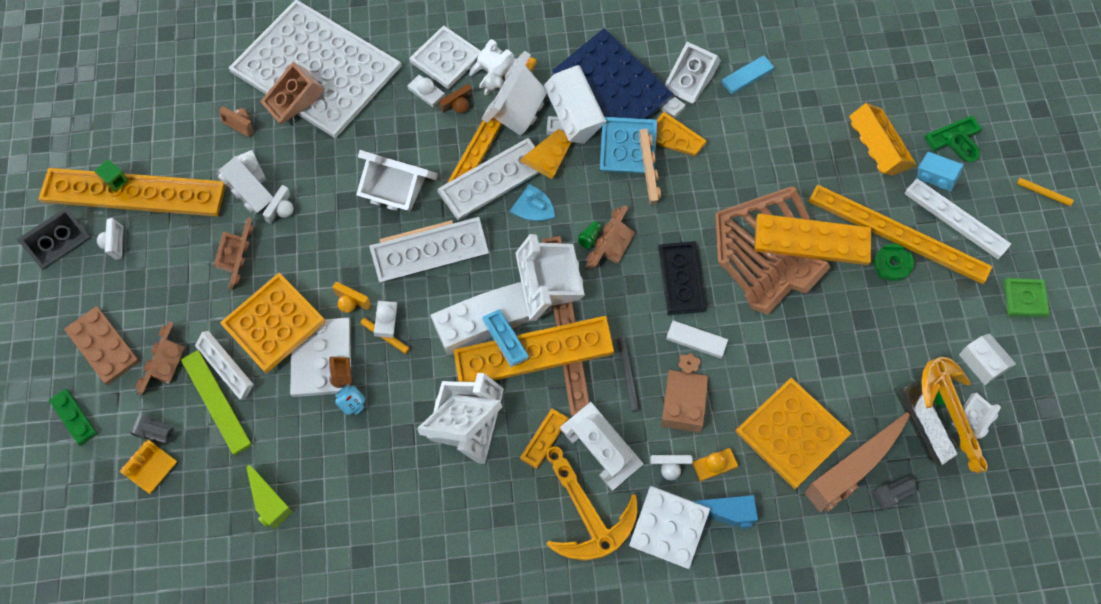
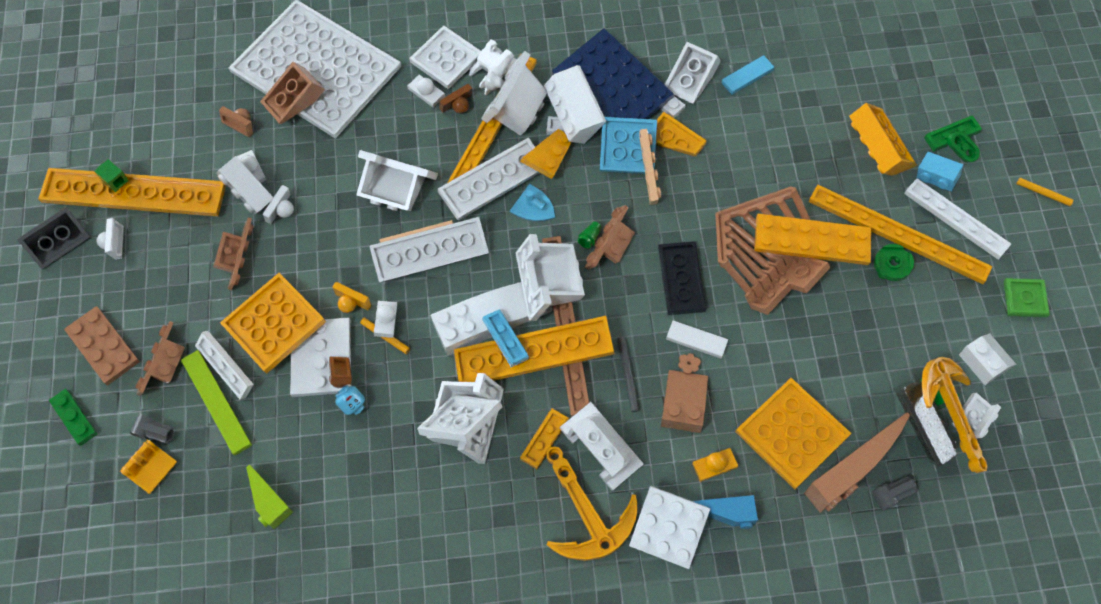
(670, 464): white tile -> none

